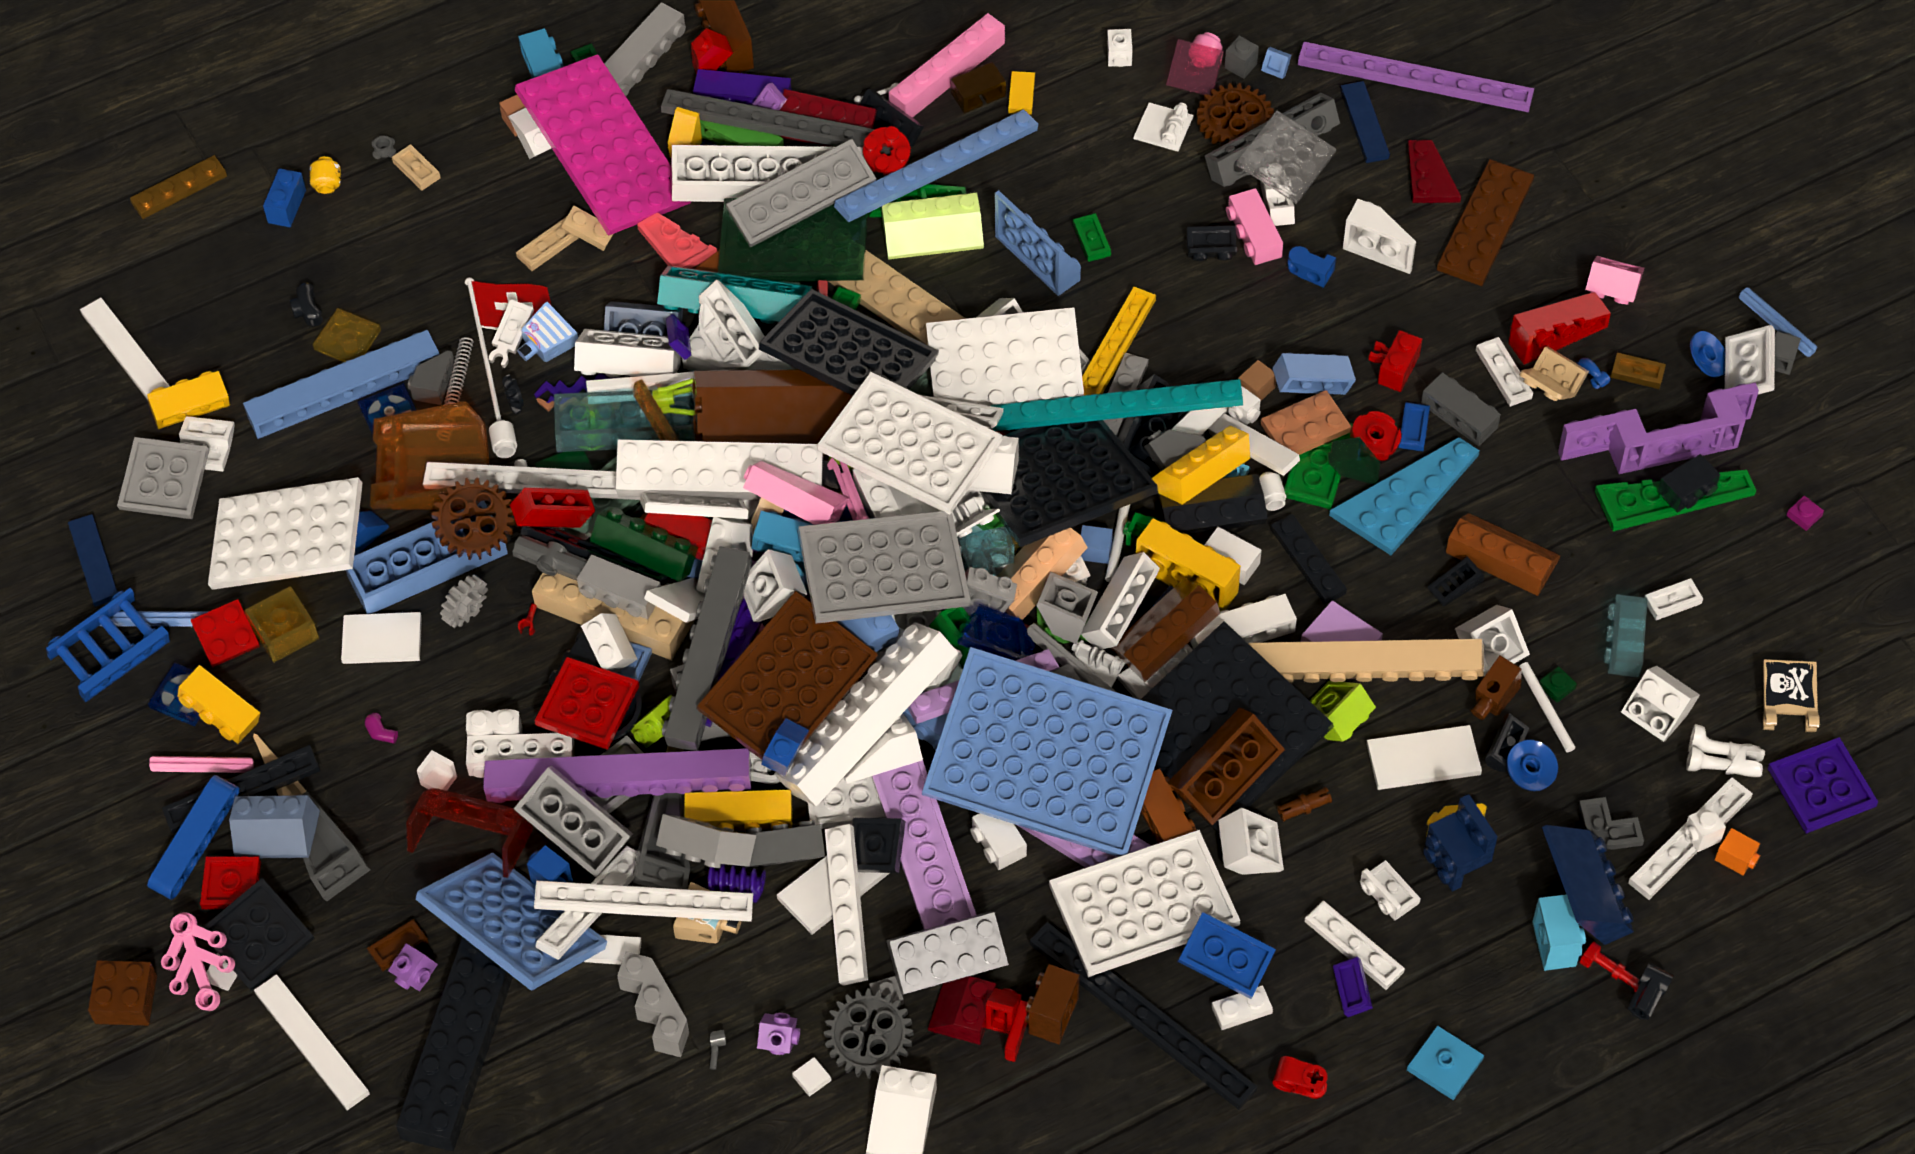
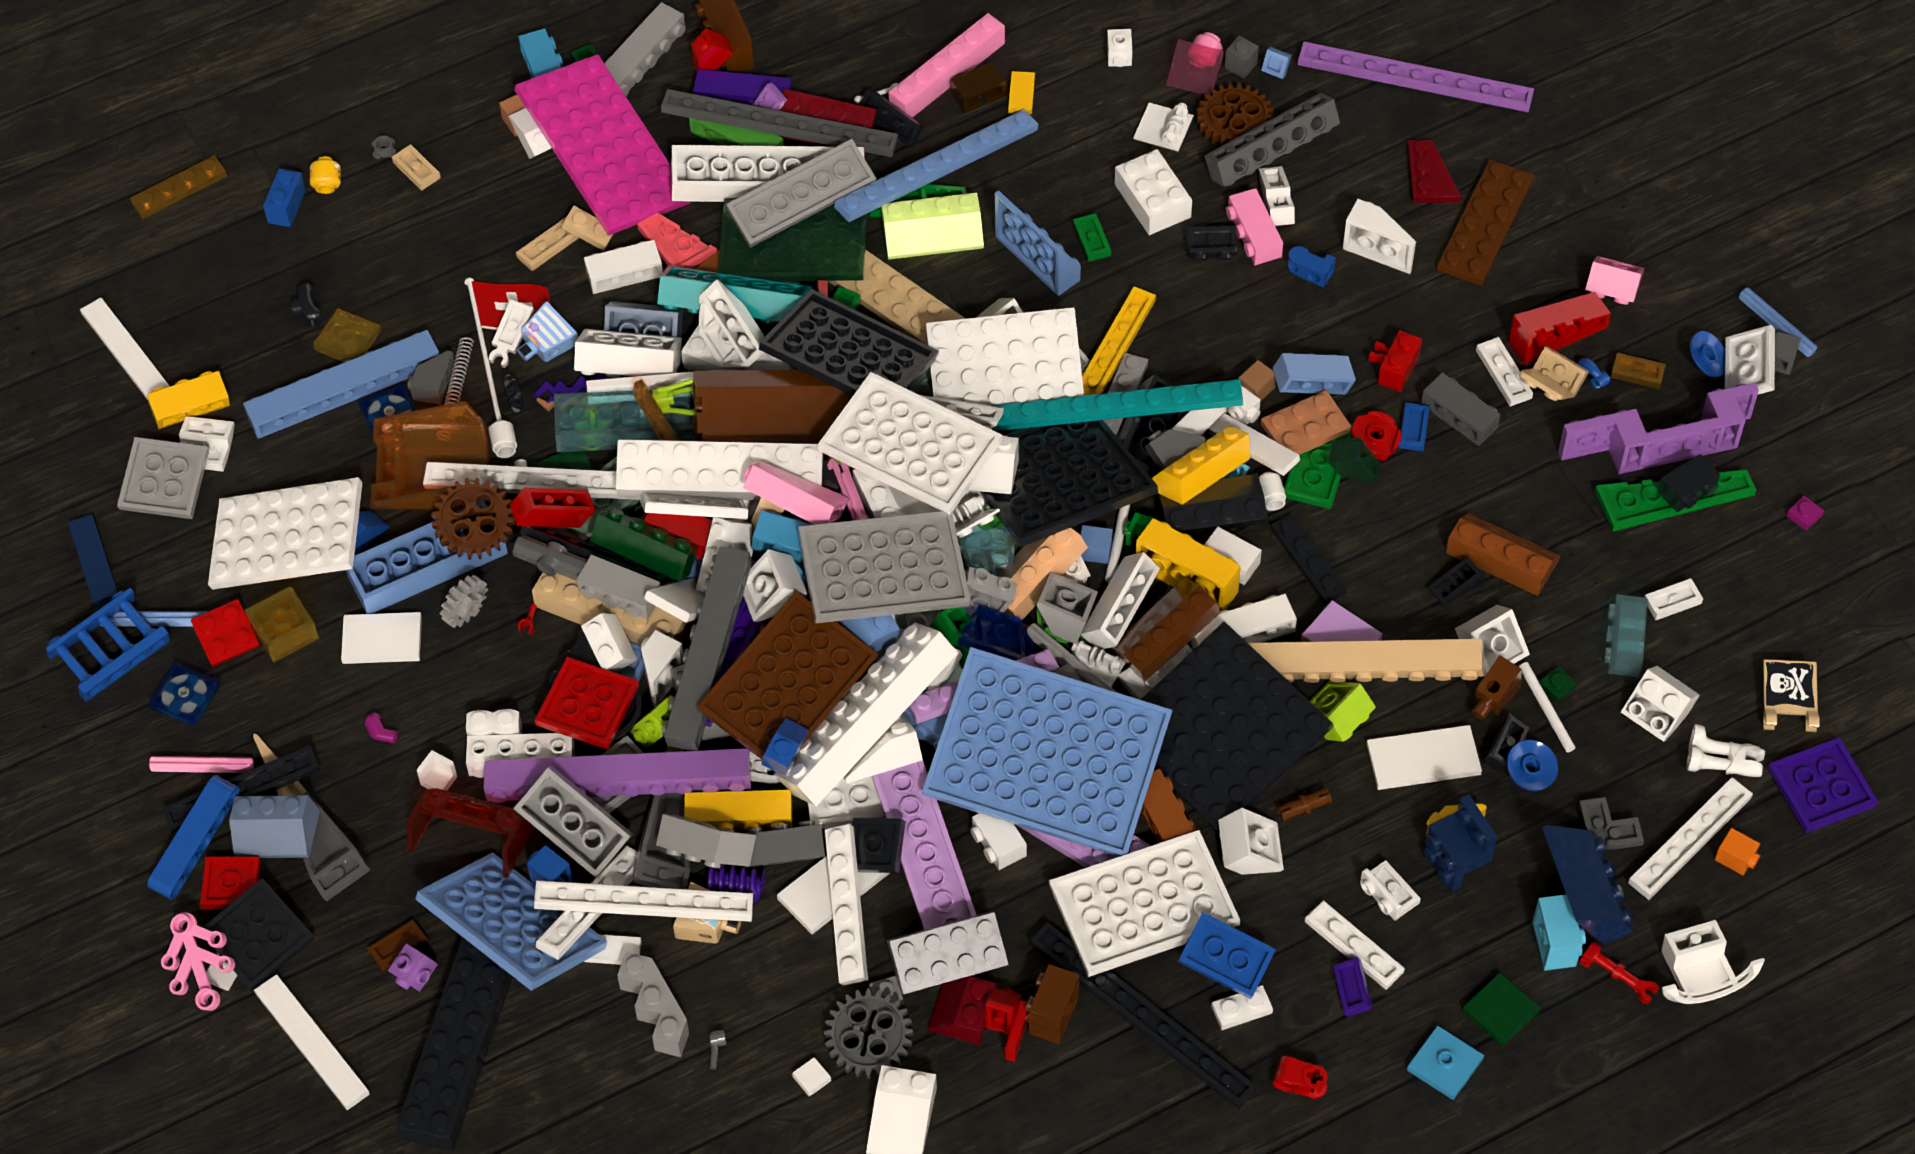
(122, 993): reddish brown brick -> none
(218, 705): yellow brick -> none
(623, 266): none -> white brick
(659, 656): none -> white slope
(678, 336): dark purple tile -> none
(685, 129): yellow slope -> none
(778, 1033): medium lavender brick -> none
(887, 137): red plate -> none
(1153, 192): none -> white brick
(1226, 765): reddish brown slope -> none
(1286, 157): clear plate -> none
(1365, 122): dark blue tile -> none
(1400, 502): dark azure wing -> none
(1501, 1009): none -> dark green tile
(1651, 987): black piece -> none
(1700, 965): none -> white piece
(1704, 828): white brick -> none

